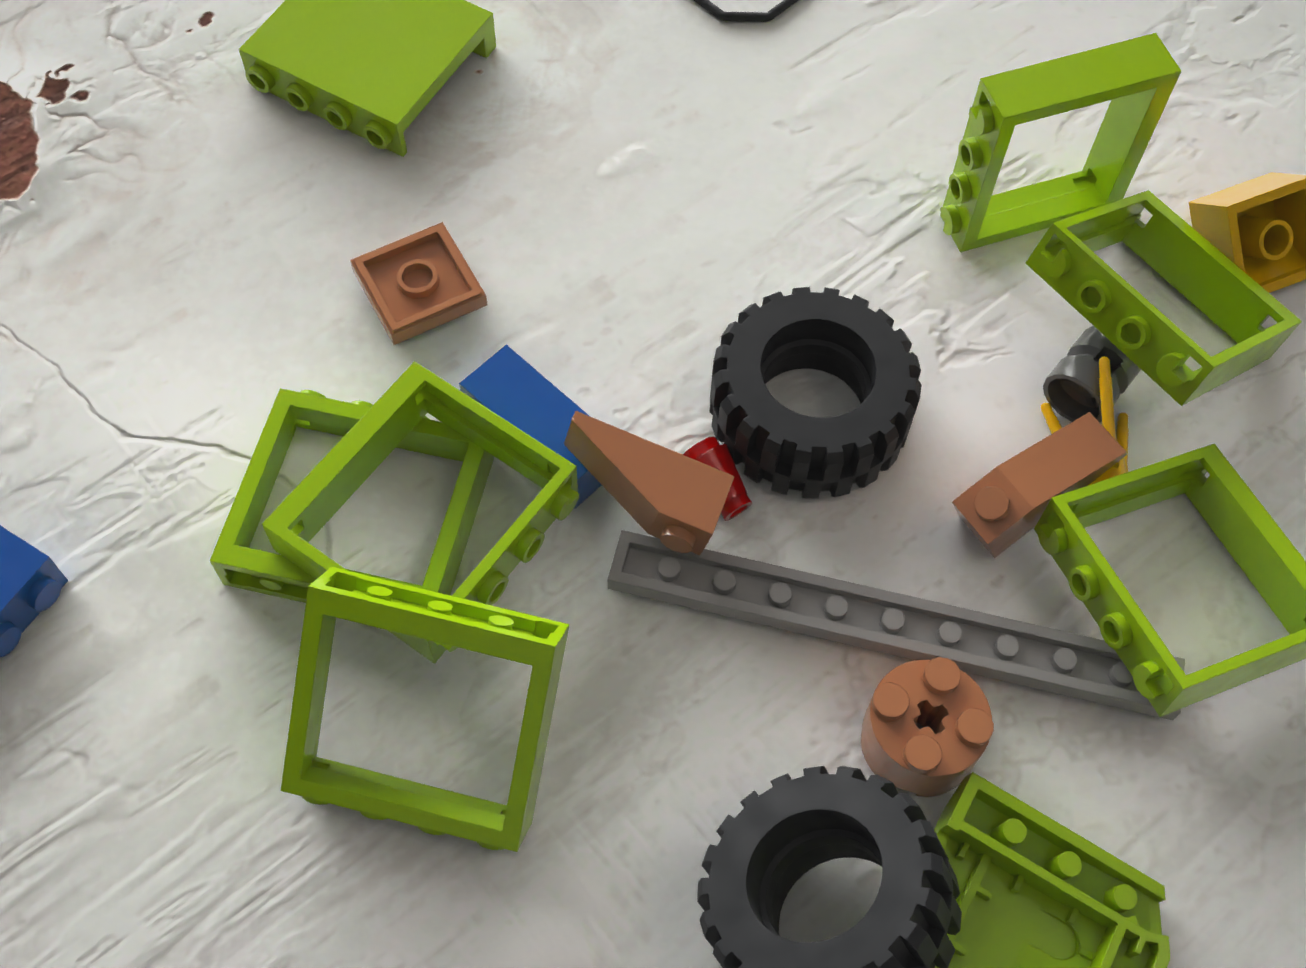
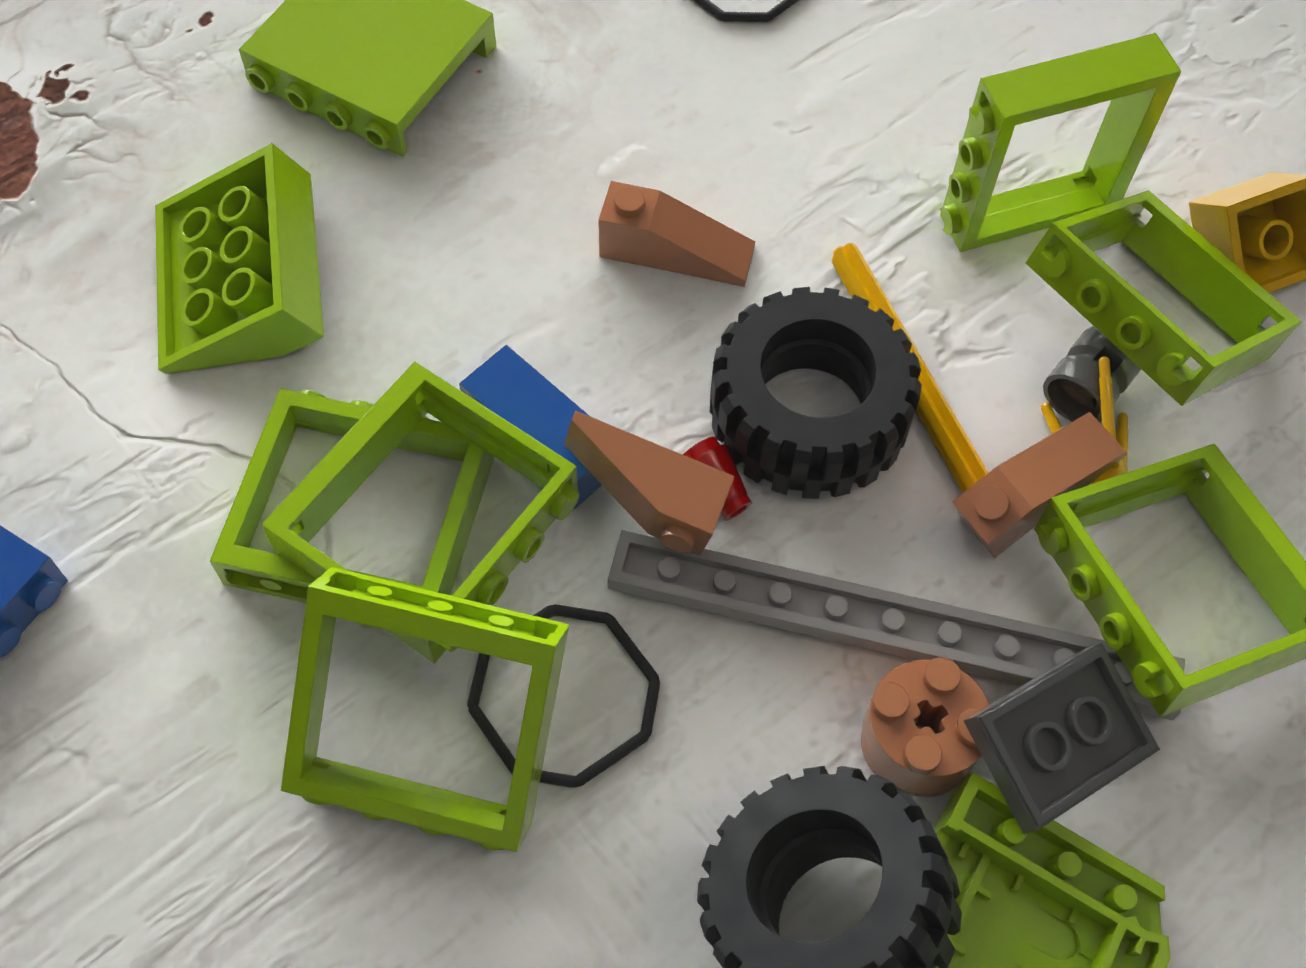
(238, 266): none -> lime slope
(418, 283): nougat plate -> none
(612, 757): none -> black piece
(666, 234): none -> nougat slope
(932, 407): none -> yellow axle
(1061, 737): none -> dark grey tile

